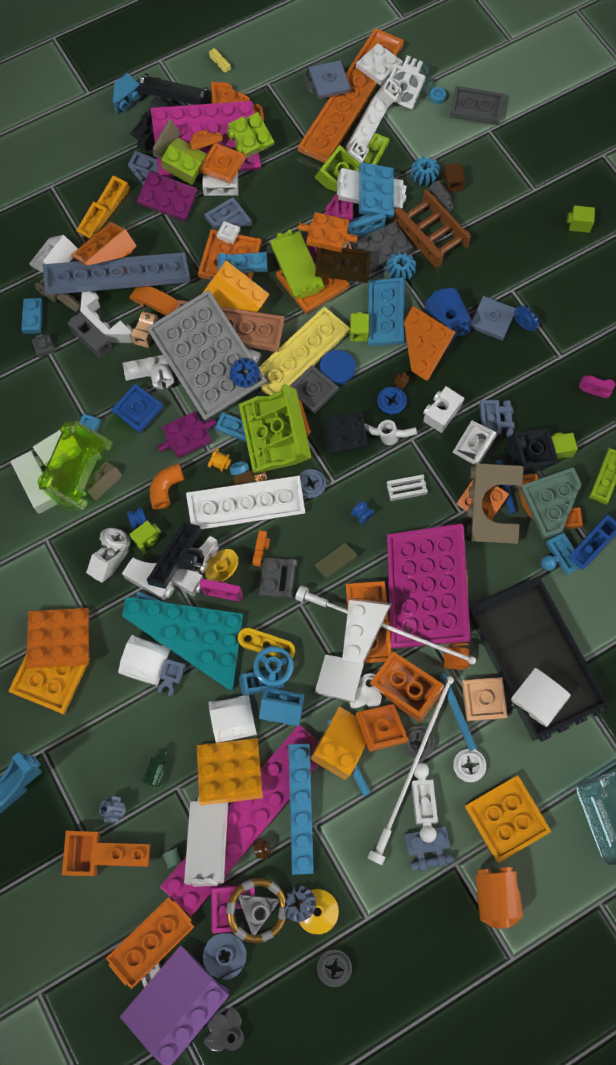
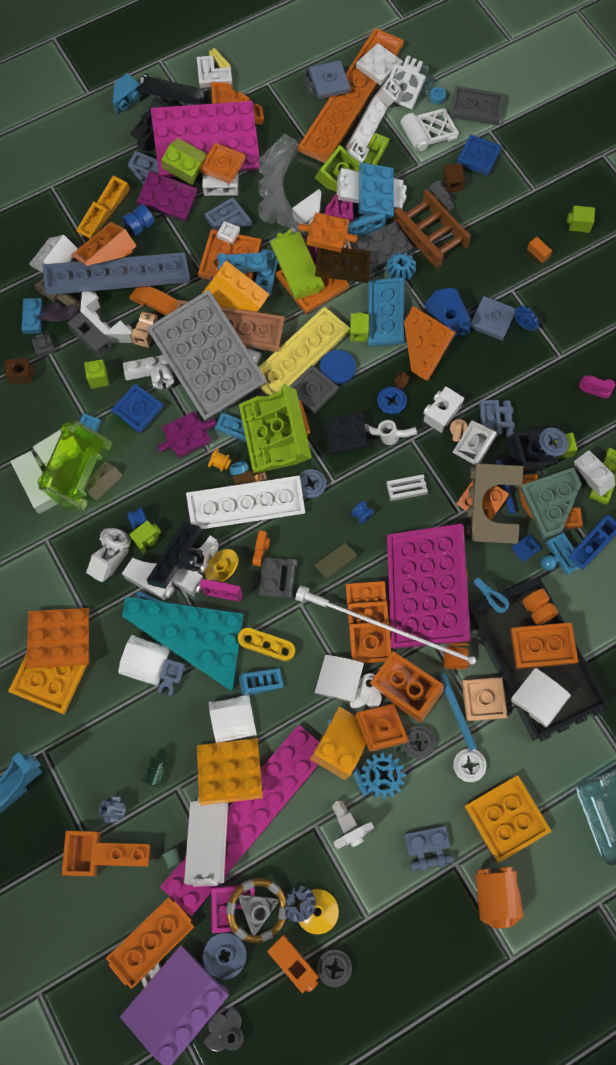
(12, 368): none -> reddish brown brick
(56, 313): none -> clear purple slope
(96, 374): none -> lime brick
(138, 220): none -> blue wheel
(161, 483): orange cylinder -> none
(166, 137): dark tan slope -> none
(204, 138): orange tile -> none
(208, 74): none -> white plate
(250, 135): lime plate -> none
(251, 377): blue gear -> none
(262, 848): reddish brown plate -> none
(267, 661): dark azure piece -> none
(269, 276): none -> dark azure plate
(273, 167): none -> clear arch
(281, 706): dark azure brick -> none
(293, 964): none -> orange brick
(300, 809): dark azure plate -> none
(308, 207): none -> white slope
(352, 834): none -> white piece
(362, 627): white wedge -> none
(376, 855): white piece -> none
(389, 783): none -> dark azure gear
(419, 132): none -> white piece
(424, 803): white plate -> none
(425, 170): dark azure gear -> none
(458, 428): none -> light nougat plate
(479, 155): none -> blue plate
(487, 591): none -> dark azure piece
(526, 548): none -> blue slope
(539, 249): none -> orange piece
(541, 609): none -> orange wheel
(544, 645): none -> orange plate
(553, 434): none -> sand blue gear
(594, 473): none -> white brick

